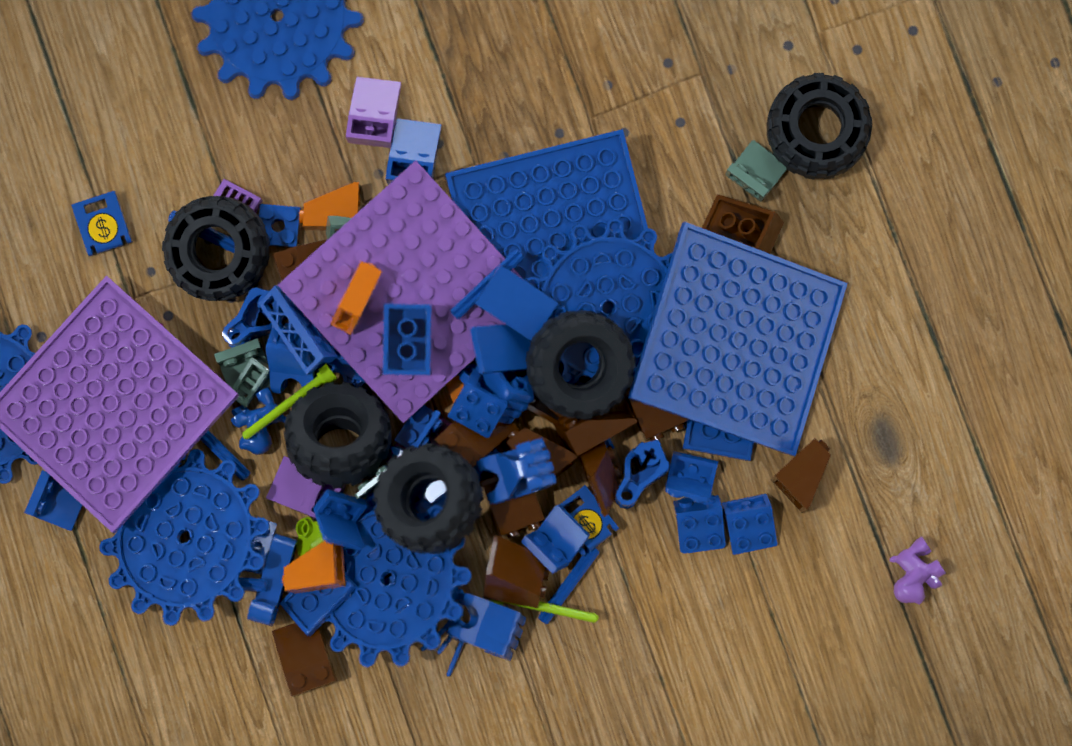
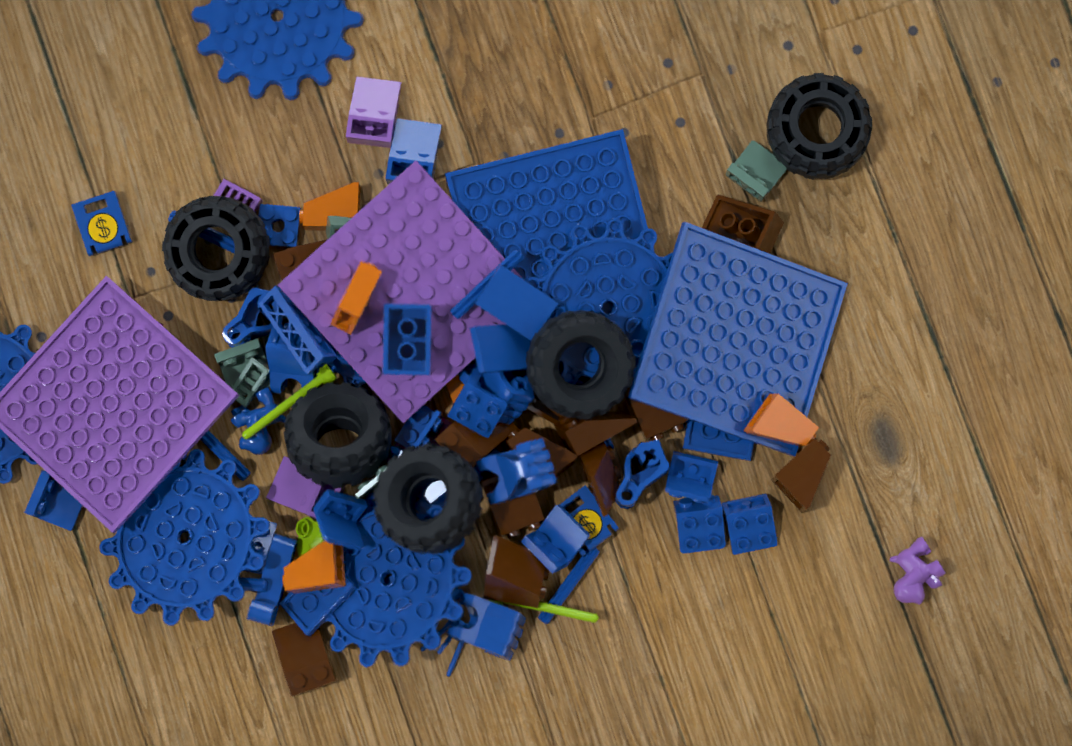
(781, 422): none -> orange slope

